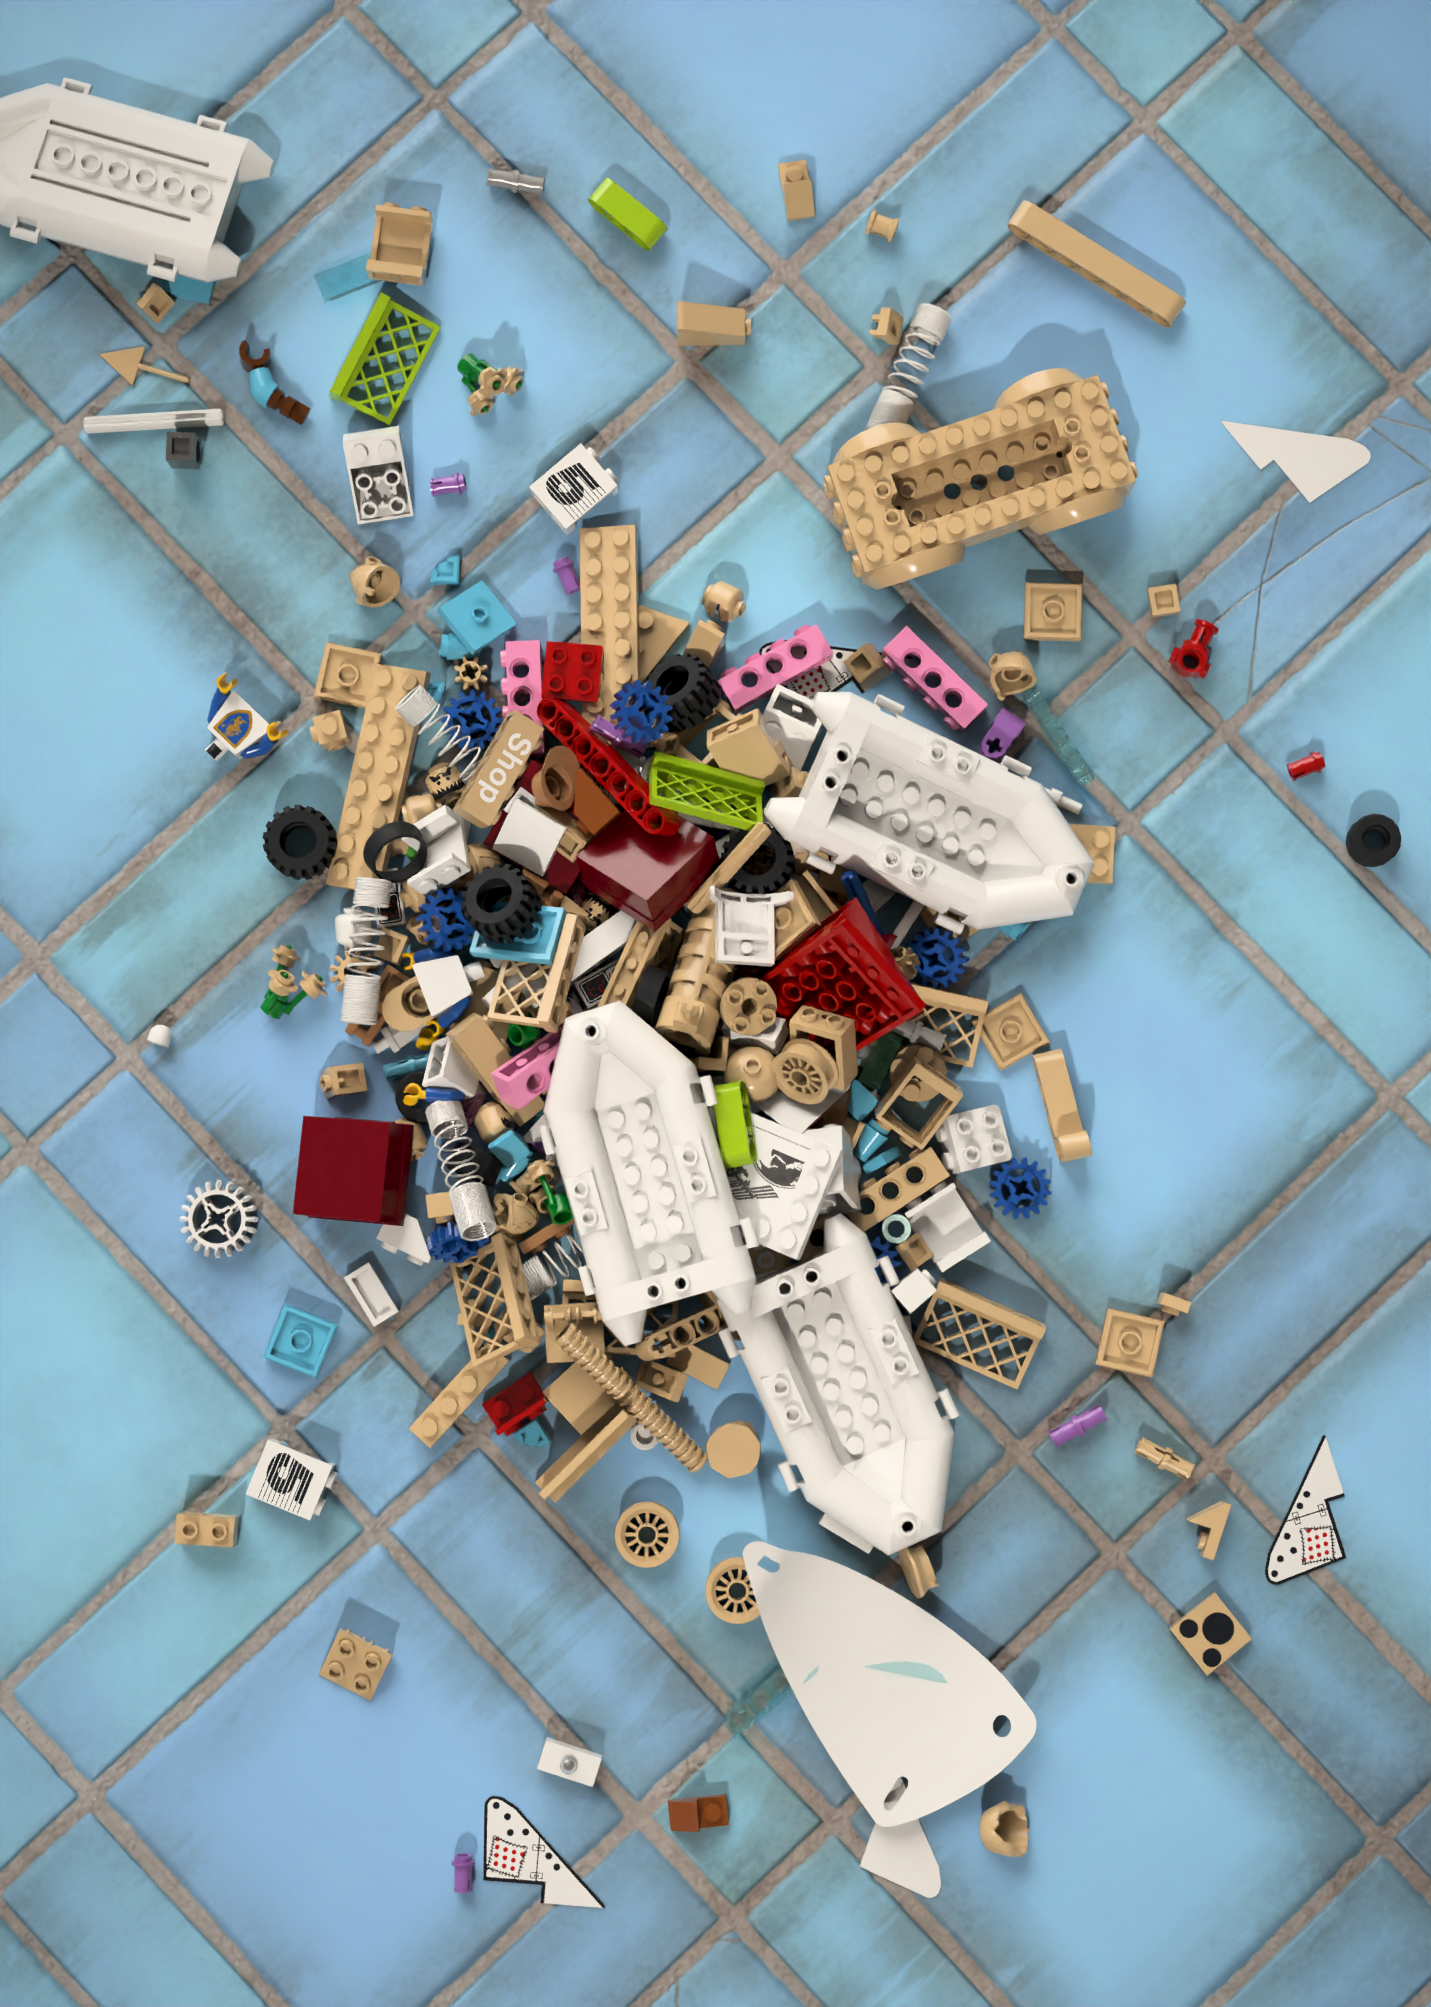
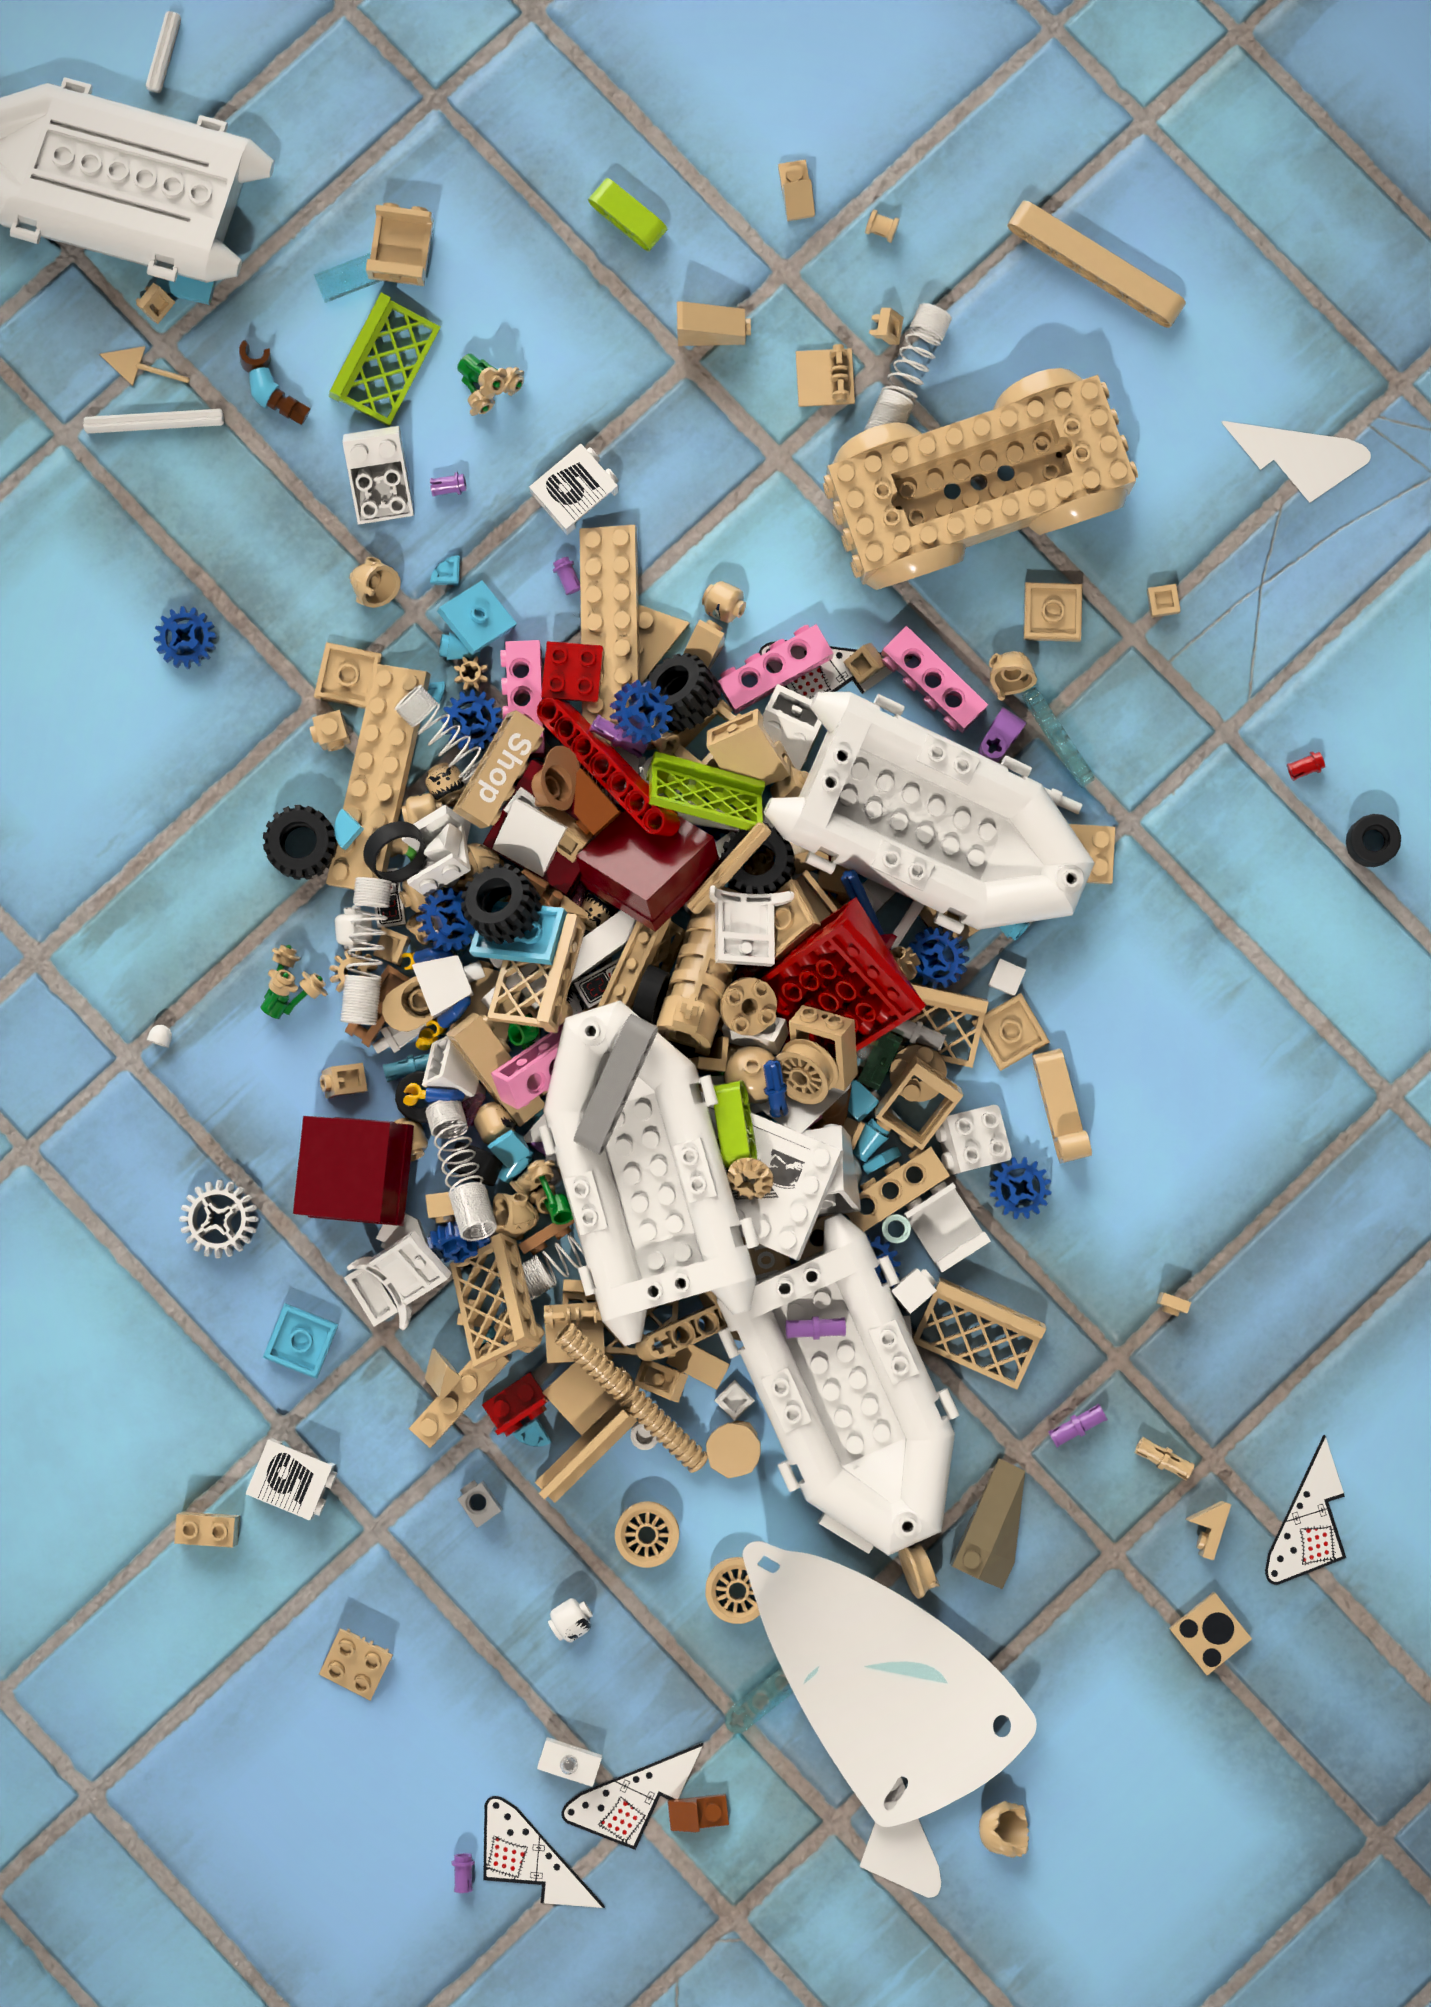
(163, 52): none -> white axle
(179, 646): none -> blue gear
(183, 450): dark grey brick -> none
(238, 725): torso -> none
(346, 829): none -> medium azure tile
(406, 1271): none -> white piece
(441, 1374): none -> tan slope
(444, 844): none -> white slope
(479, 1516): none -> light grey brick
(515, 181): light grey pin -> none
(570, 1620): none -> white head
(615, 1084): none -> light grey beam
(625, 1804): none -> white sticker
(734, 1400): none -> white tile
(752, 1169): none -> tan gear
(775, 1088): none -> blue axle
(815, 1328): none -> medium lavender pin
(825, 377): none -> tan hinge
(914, 1251): tan plate -> none
(991, 1535): none -> dark tan wedge
(1006, 977): none -> white tile
(1129, 1342): tan tile -> none
(1195, 649): red connector -> none

